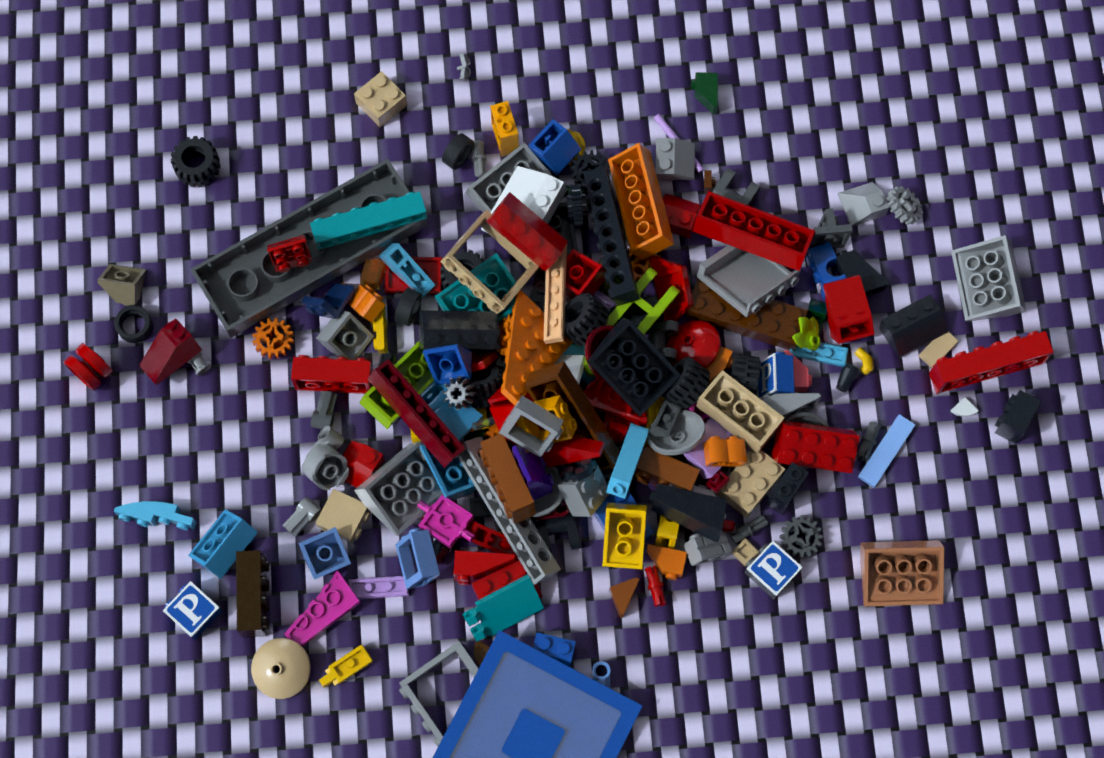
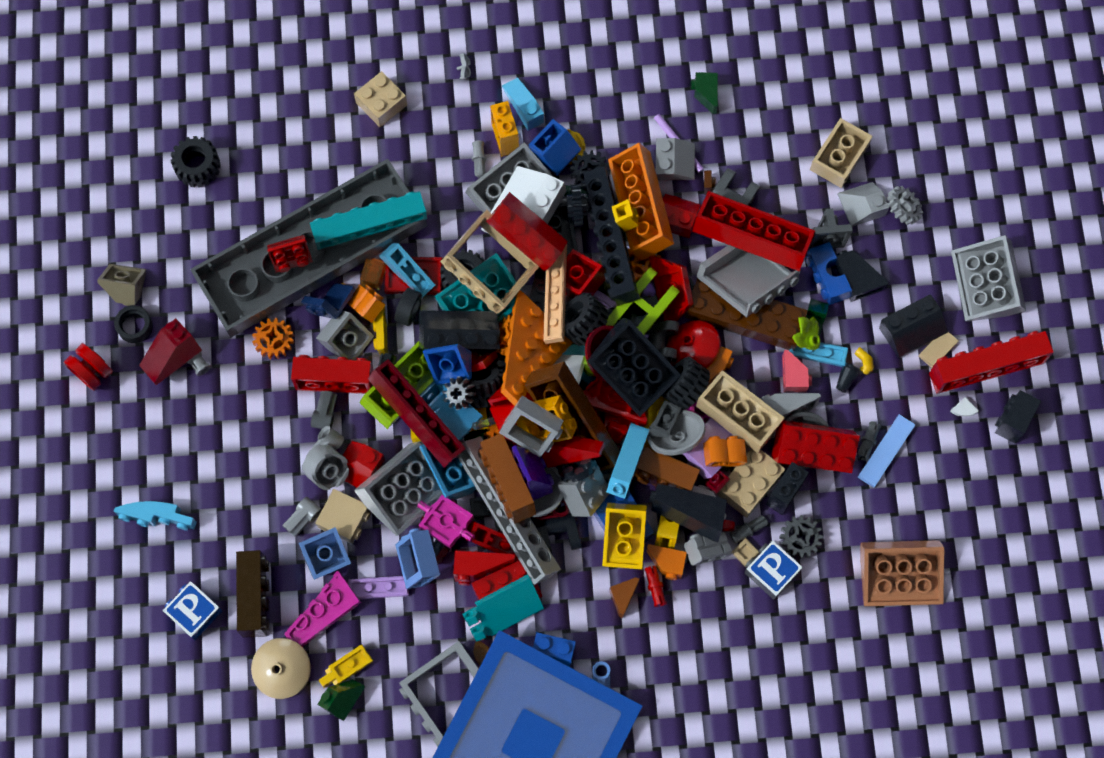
(219, 545): dark azure slope -> none
(341, 698): none -> dark green slope
(458, 151): black tyre -> none
(524, 104): none -> medium azure slope
(625, 215): none -> yellow brick
(746, 371): black tyre -> none
(776, 375): piece -> none
(840, 153): none -> tan brick
(848, 310): red slope -> none

